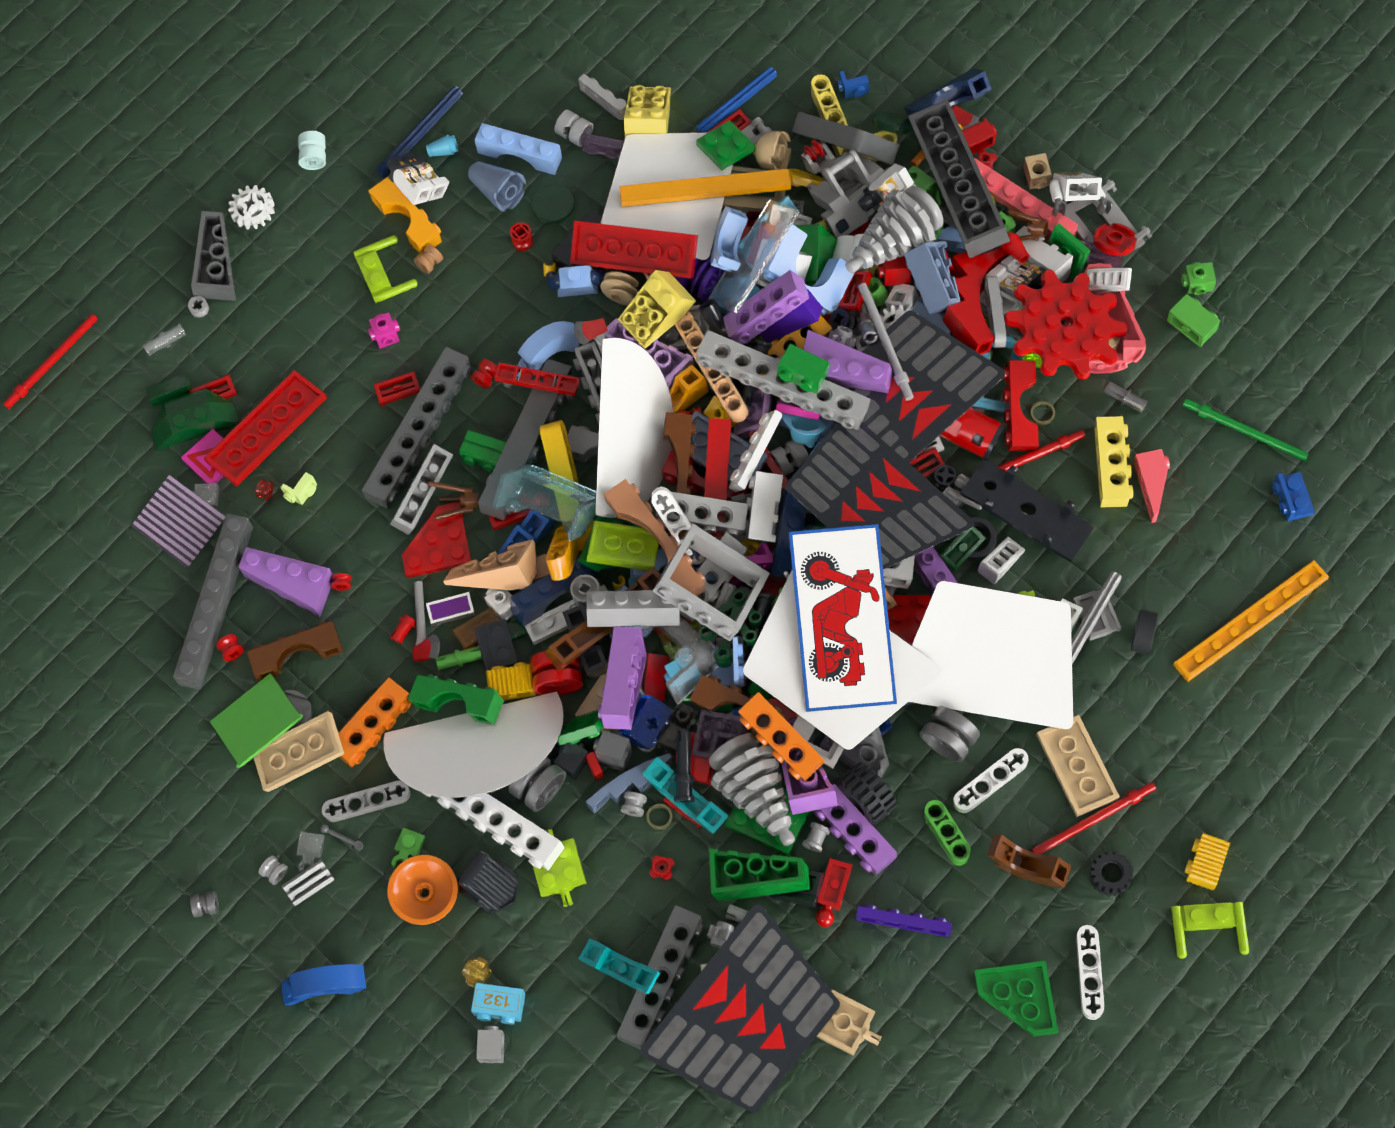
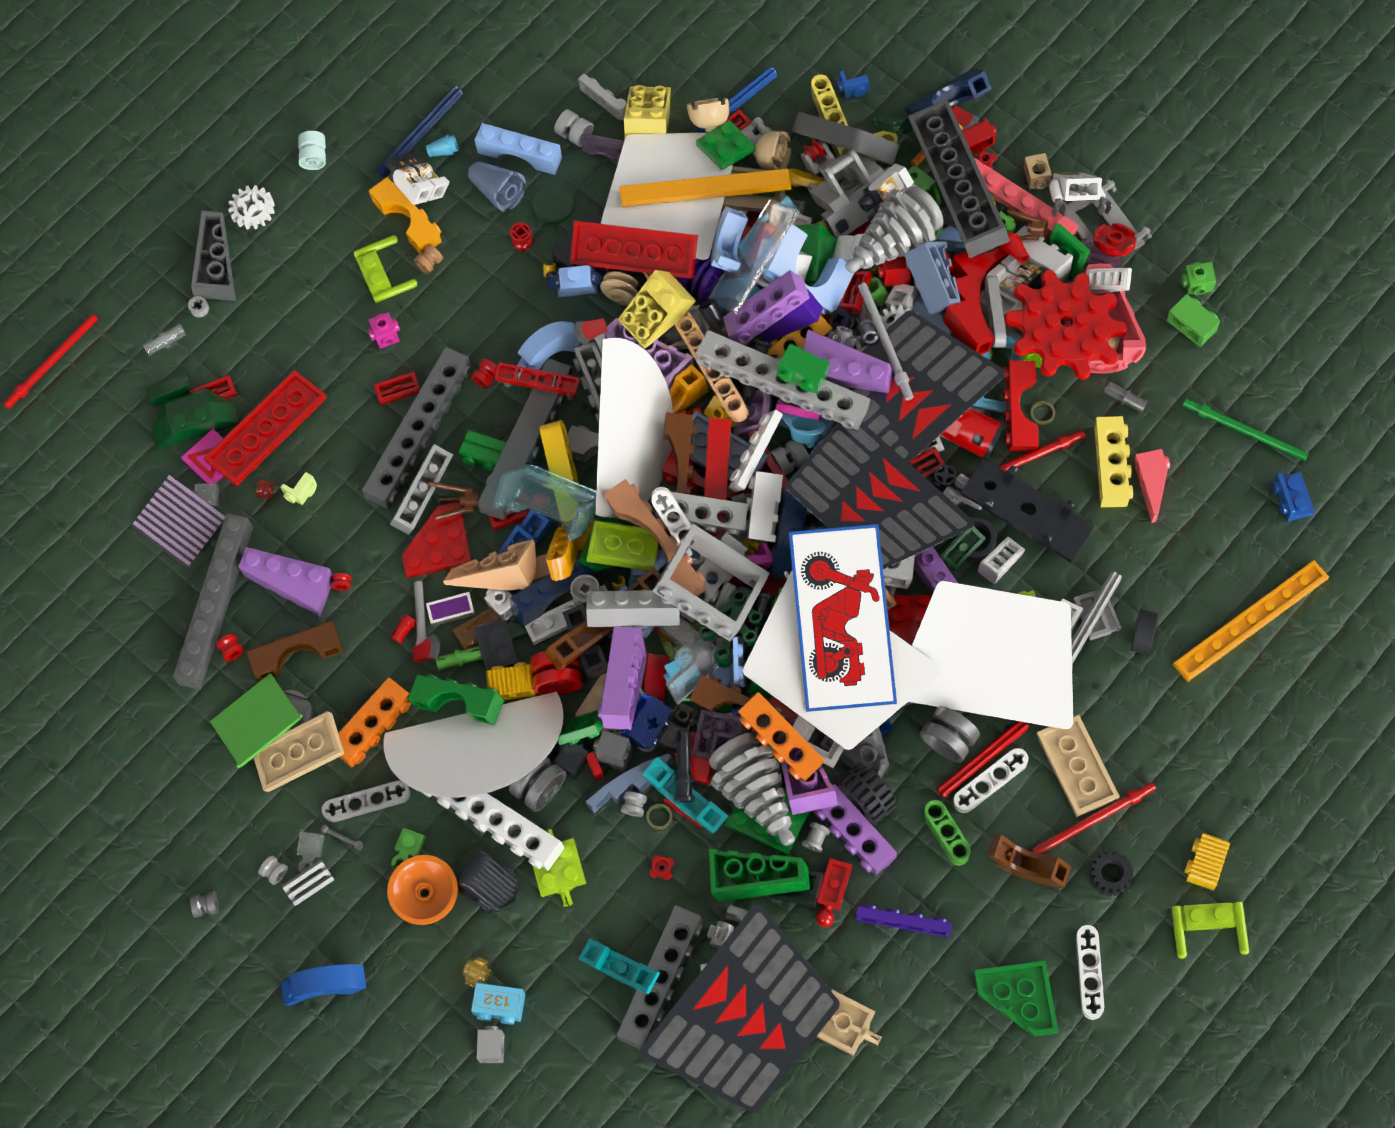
(708, 113): none -> tan cylinder
(982, 758): none -> red axle

